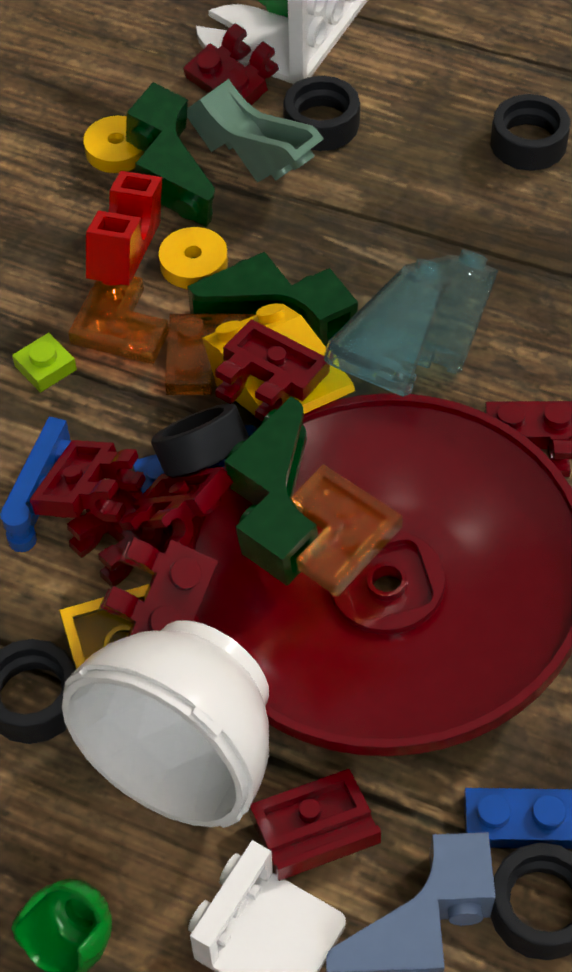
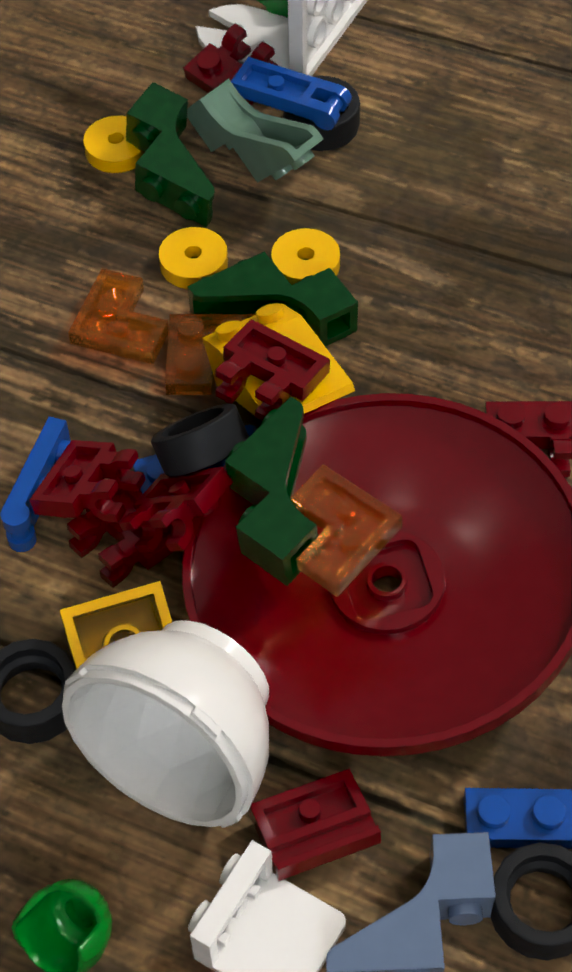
(44, 362): lime plate -> none
(122, 236): red arch -> none
(174, 590): dark red plate -> none
(292, 92): none -> blue plate
(305, 244): none -> yellow piece
(415, 319): clear light blue windscreen -> none
(528, 153): black tyre -> none

